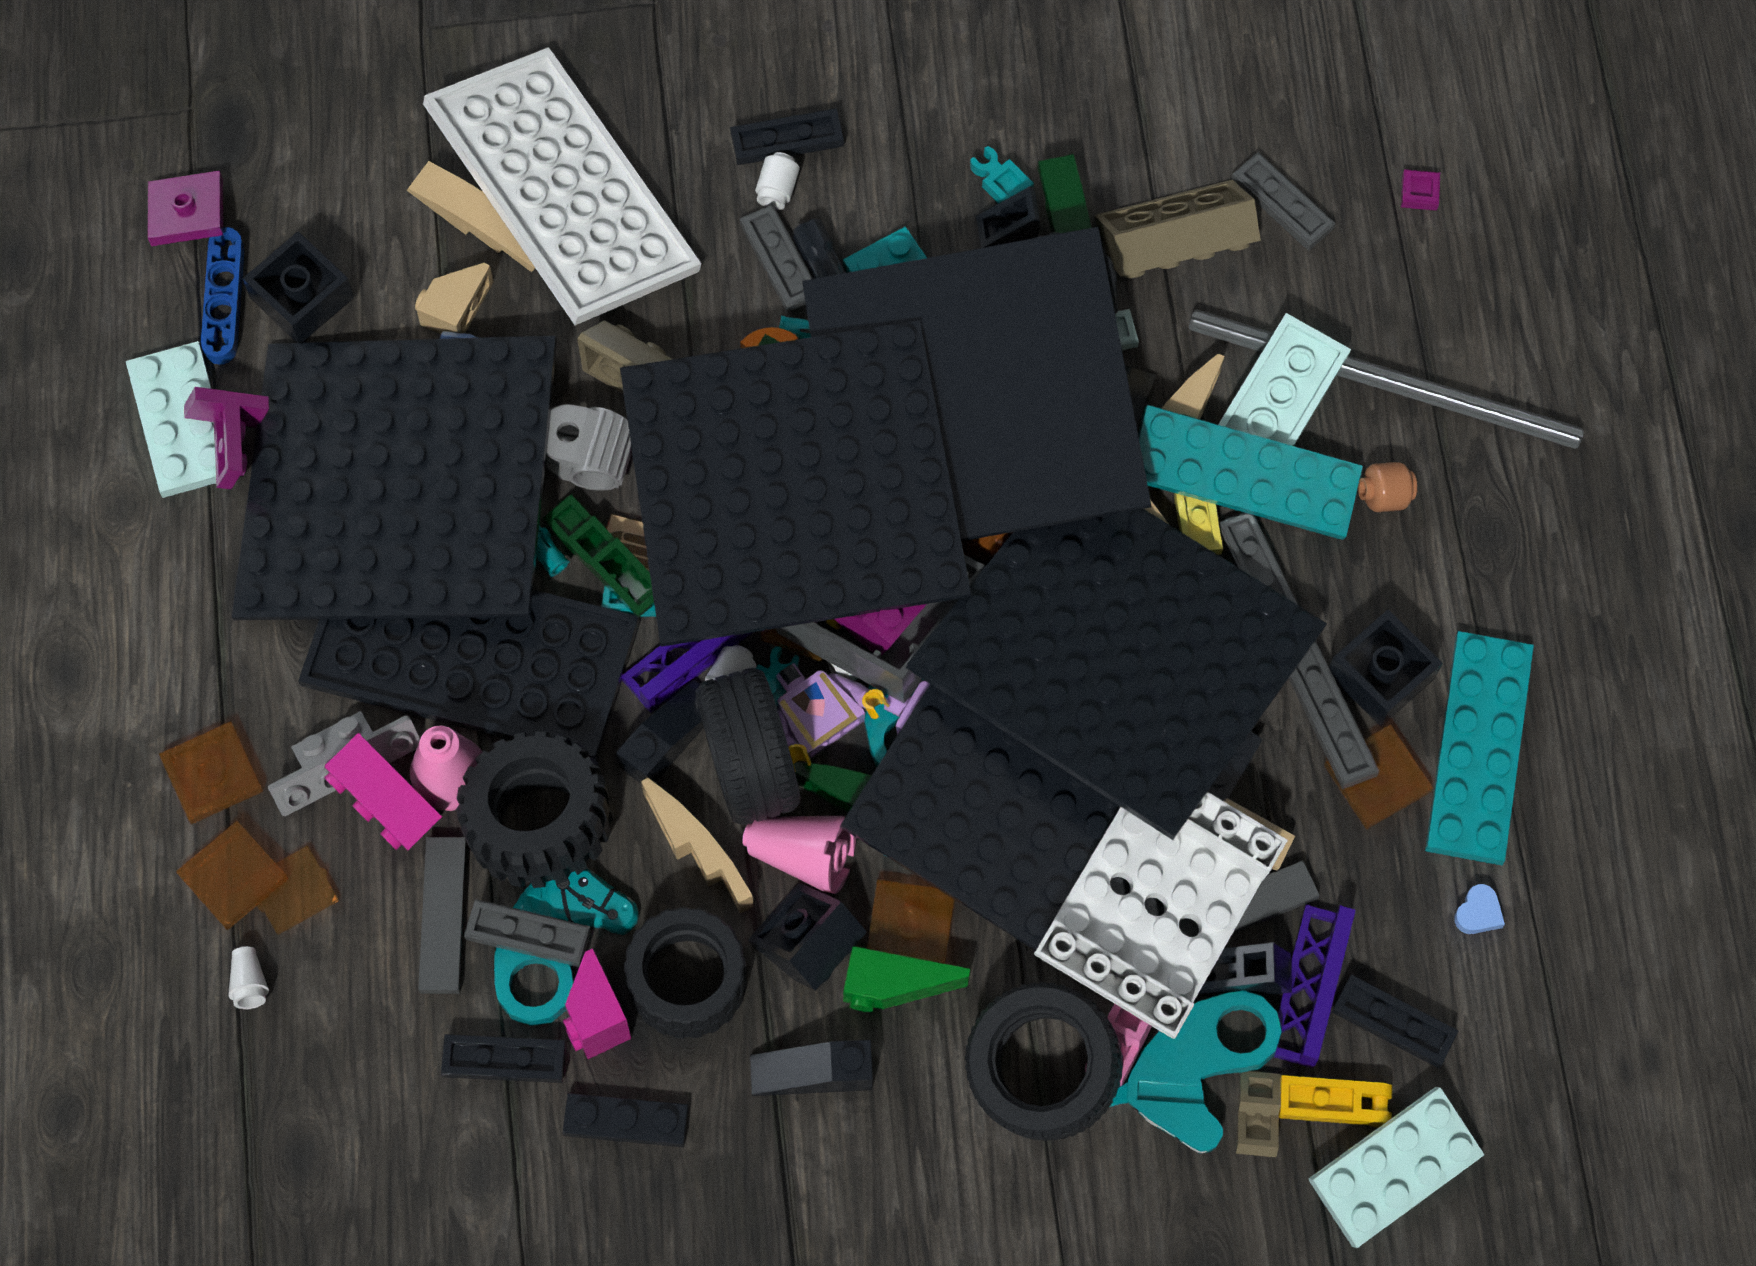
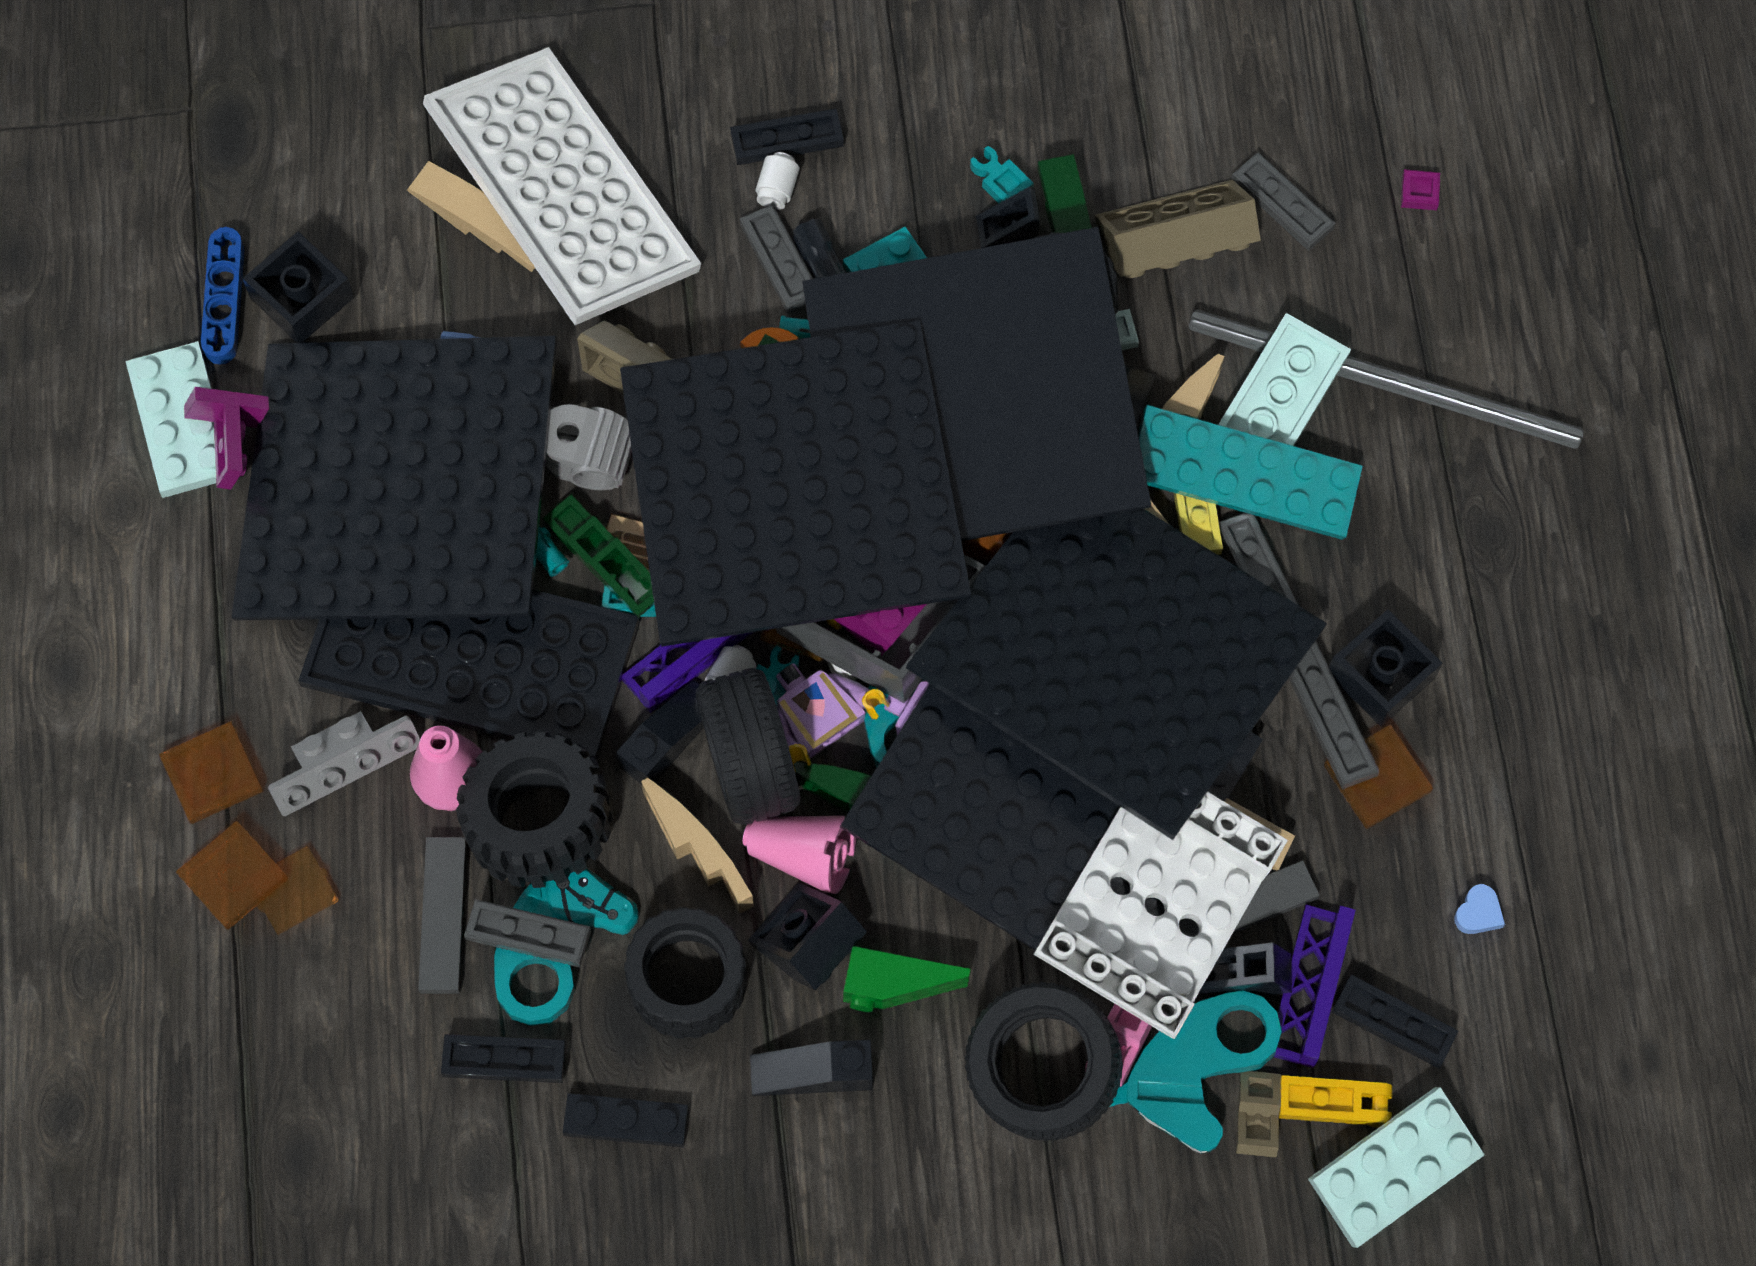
(185, 208): magenta plate -> none
(247, 980): white cone -> none
(381, 793): dark pink brick -> none
(454, 299): tan slope -> none
(593, 1011): dark pink slope -> none
(910, 921): clear orange tile -> none
(1388, 487): nougat head -> none
(1479, 748): teal plate -> none

